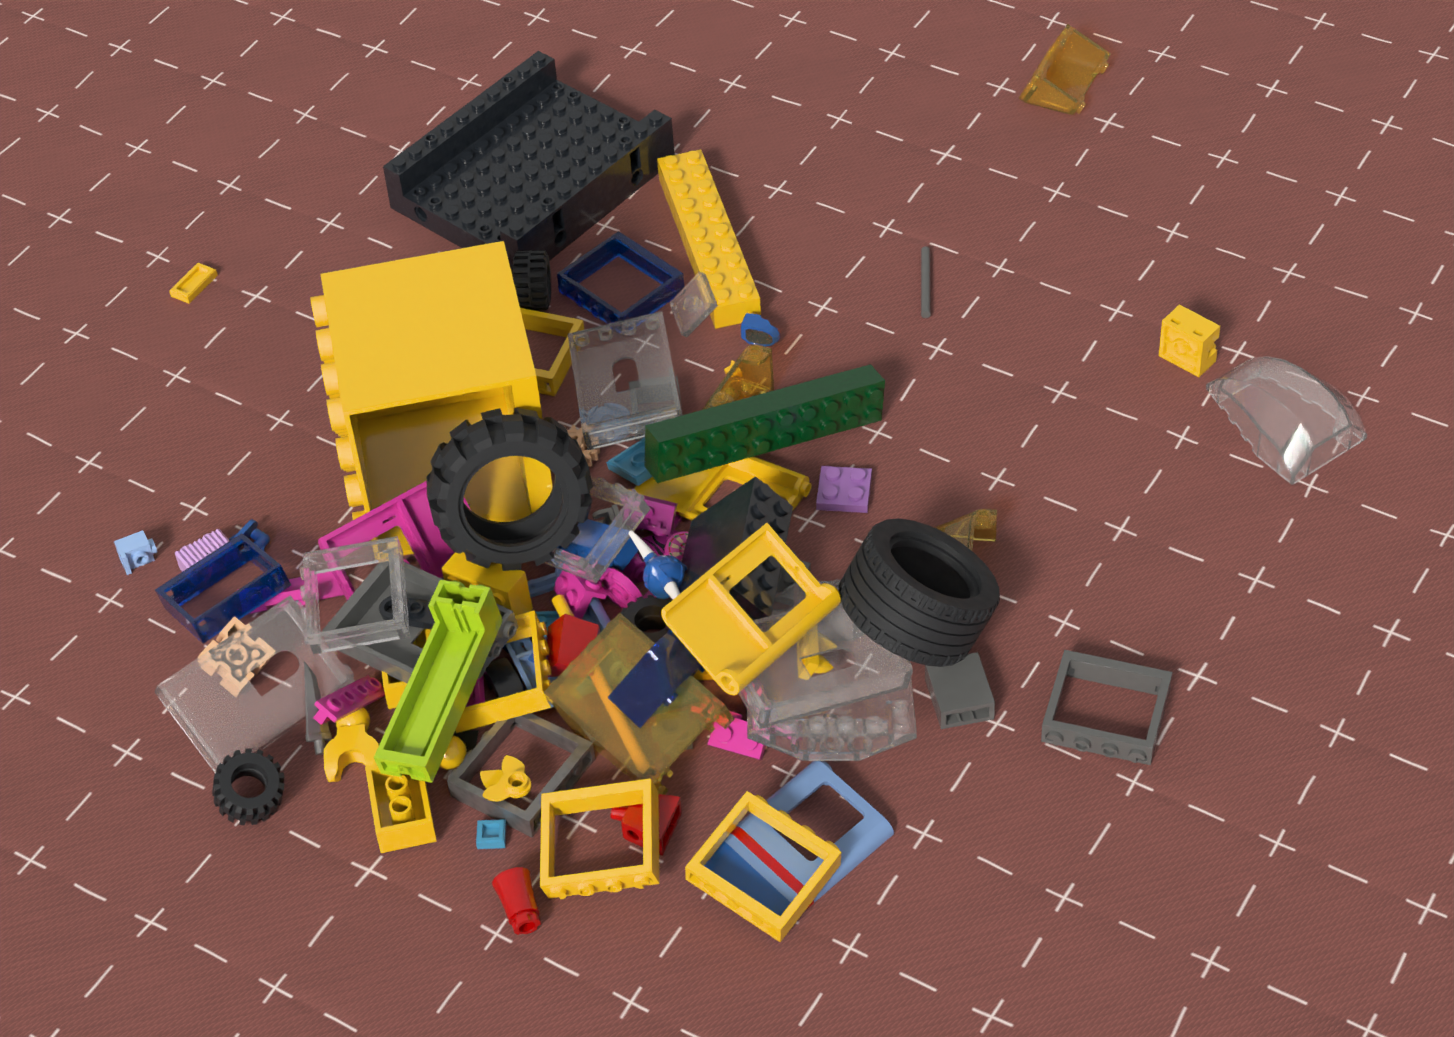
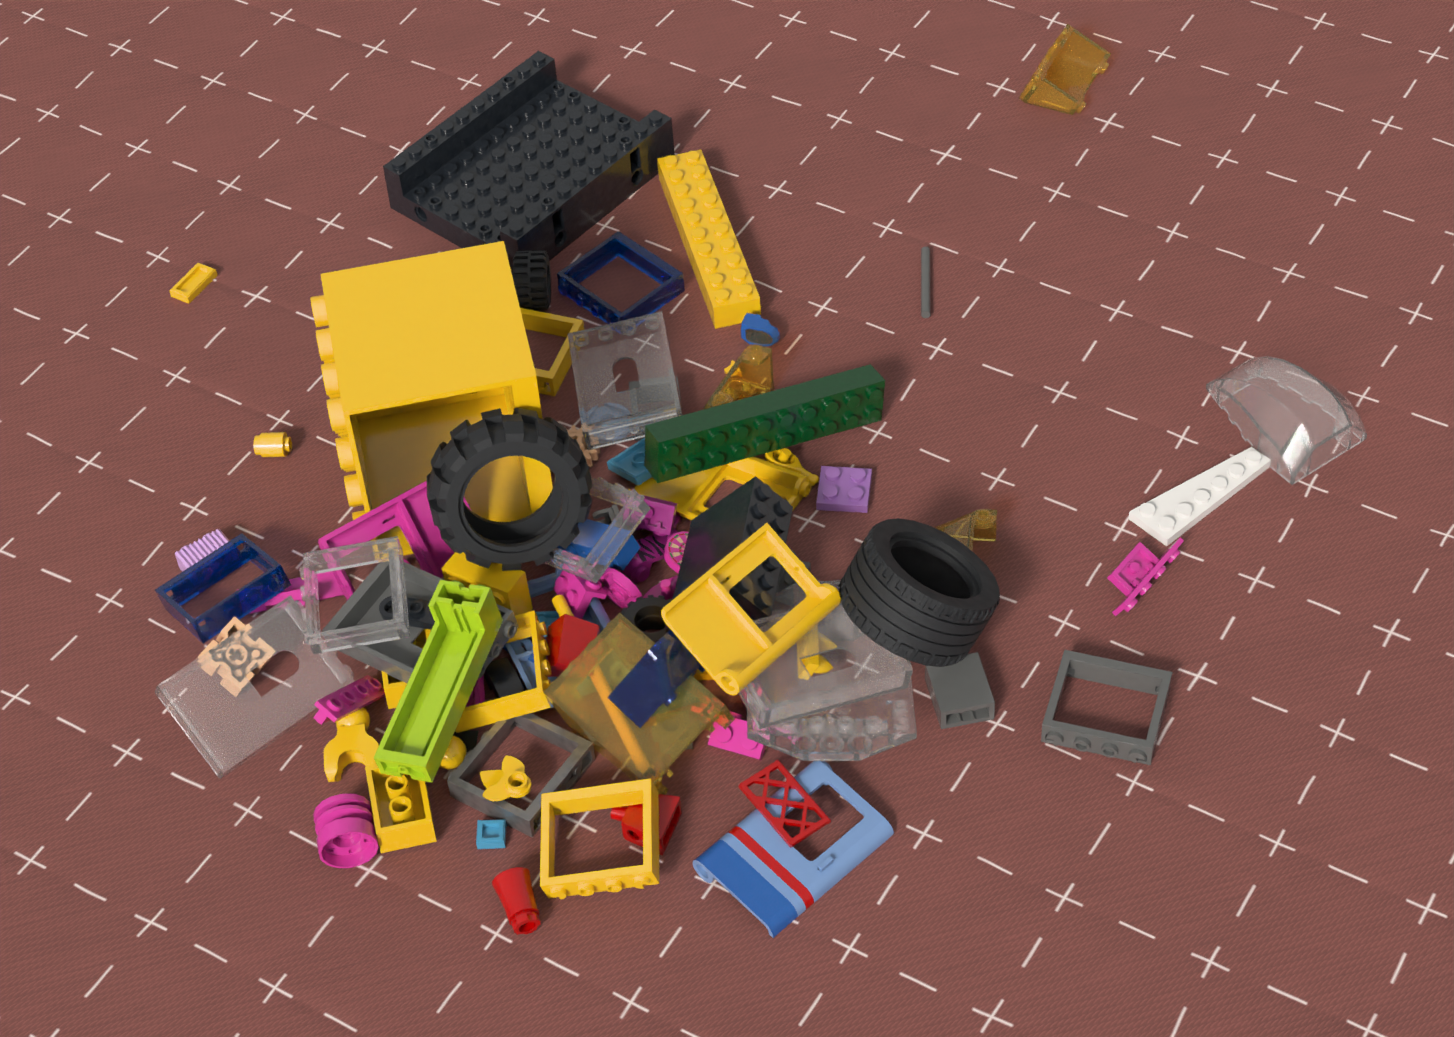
(135, 551): light blue brick -> none
(248, 765): black tyre -> none
(251, 531): blue piece -> none
(272, 444): none -> yellow brick
(314, 731): flat silver bar -> none
(345, 831): none -> dark pink wheel
(662, 572): blue helmet -> none
(693, 304): clear plate -> none
(741, 903): yellow window -> none
(776, 822): none -> red window
(788, 460): none -> yellow piece
(1136, 571): none -> dark pink bracket
(1188, 503): none -> white wing
(1189, 340): yellow piece -> none

